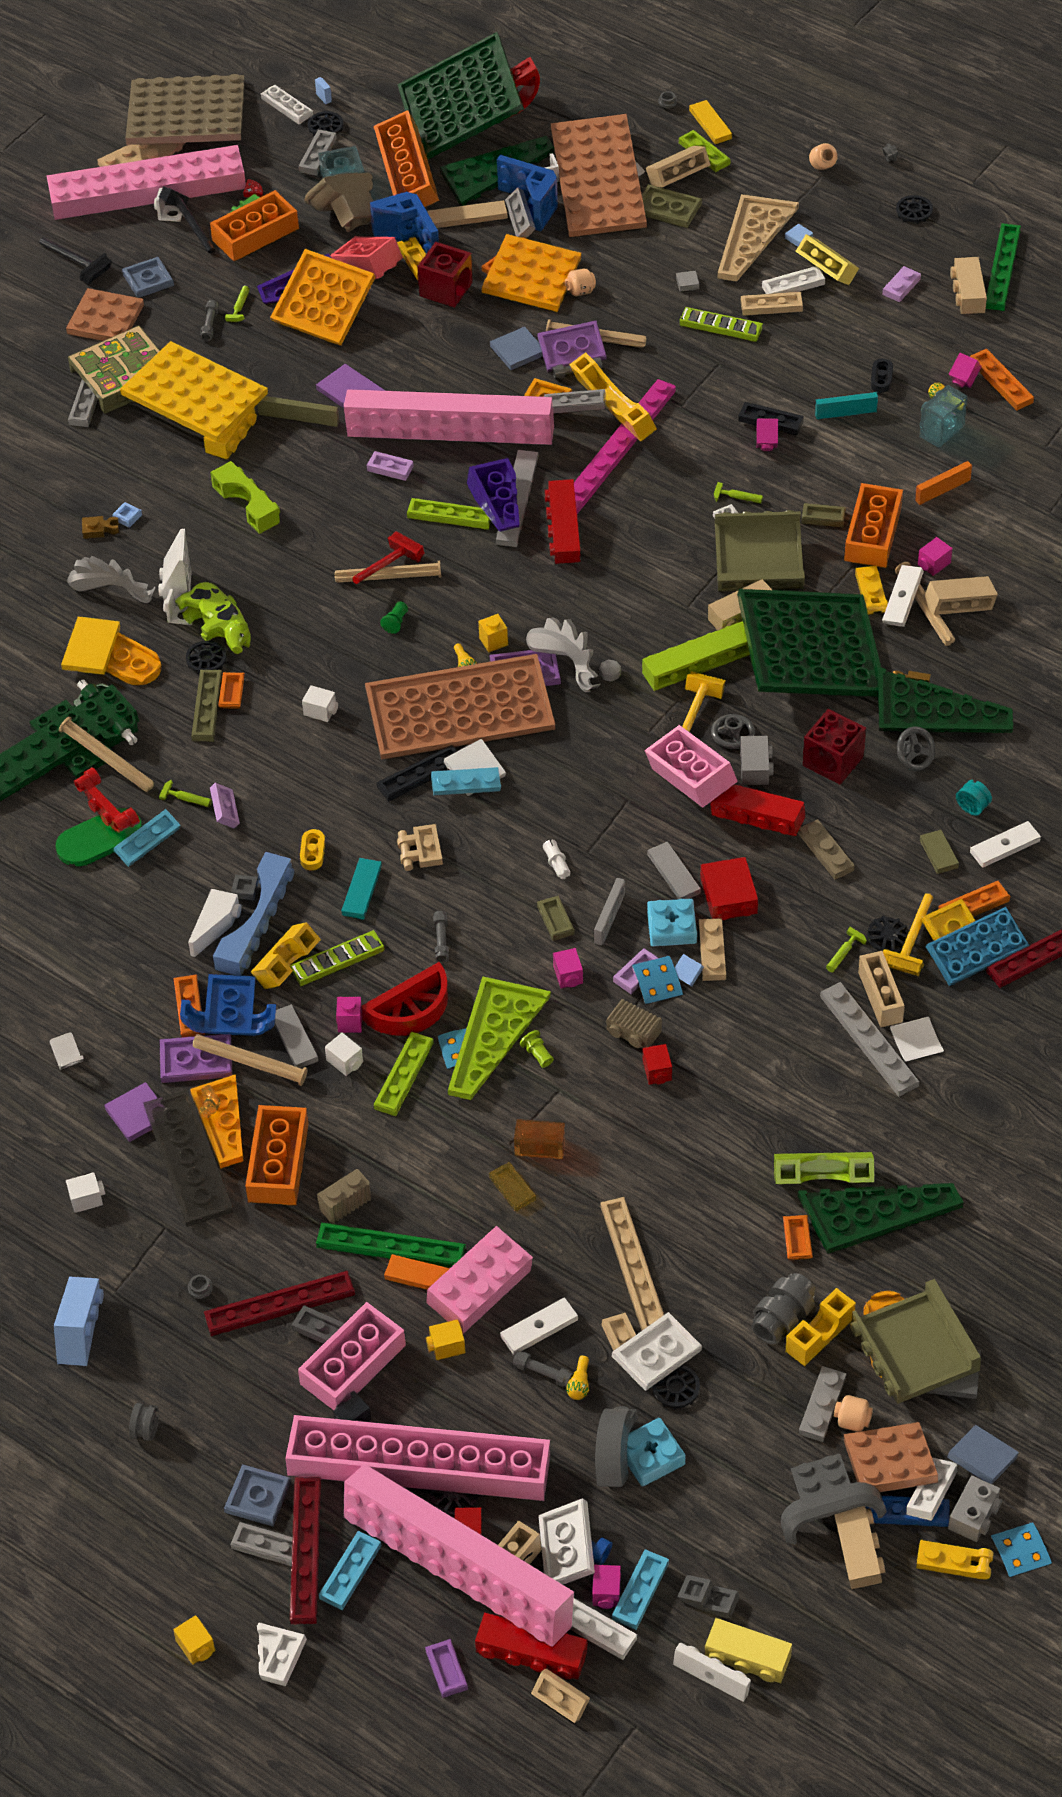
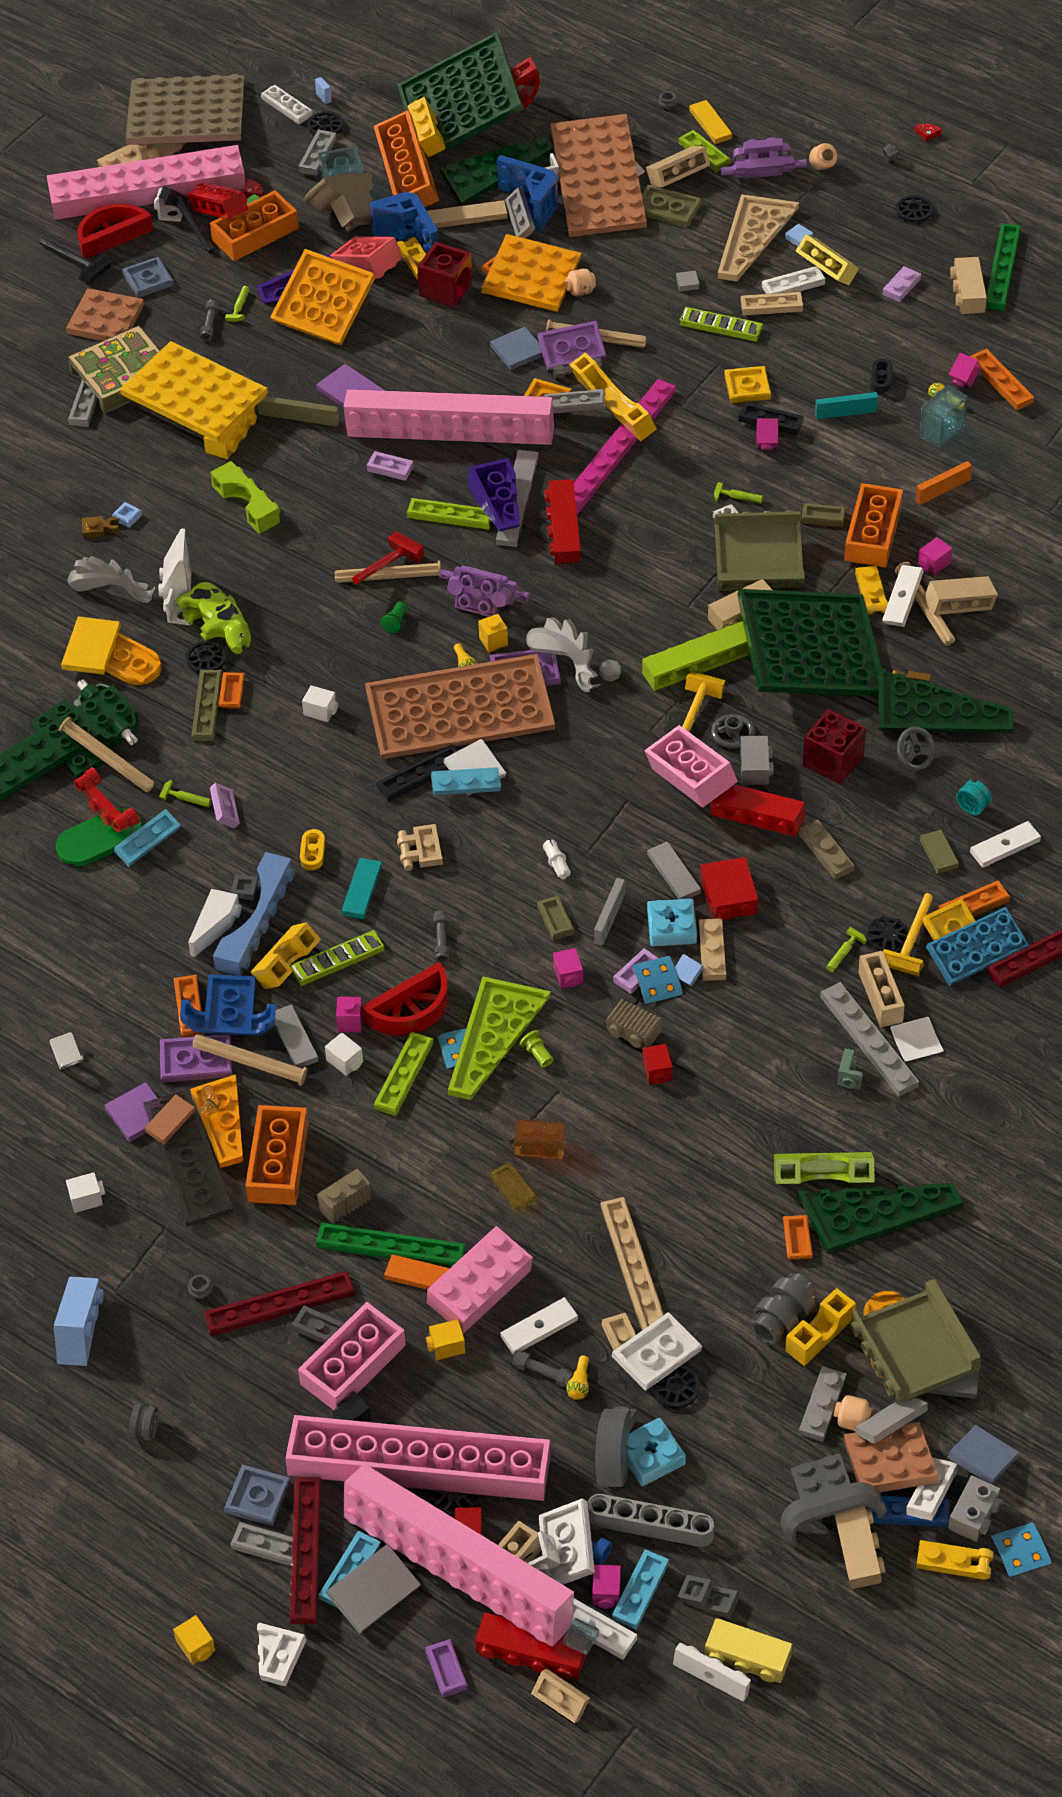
(133, 223): none -> red window
(169, 1119): none -> nougat tile
(217, 200): none -> red brick
(373, 1588): none -> light grey tile
(425, 127): none -> yellow arch
(481, 590): none -> medium lavender piece
(550, 1558): none -> white bracket
(581, 1636): none -> clear light blue tile
(659, 1529): none -> light grey beam
(747, 384): none -> yellow tile
(763, 159): none -> medium lavender piece
(847, 1075): none -> sand green bracket
(890, 1419): none -> light grey tile
(928, 131): none -> red tile

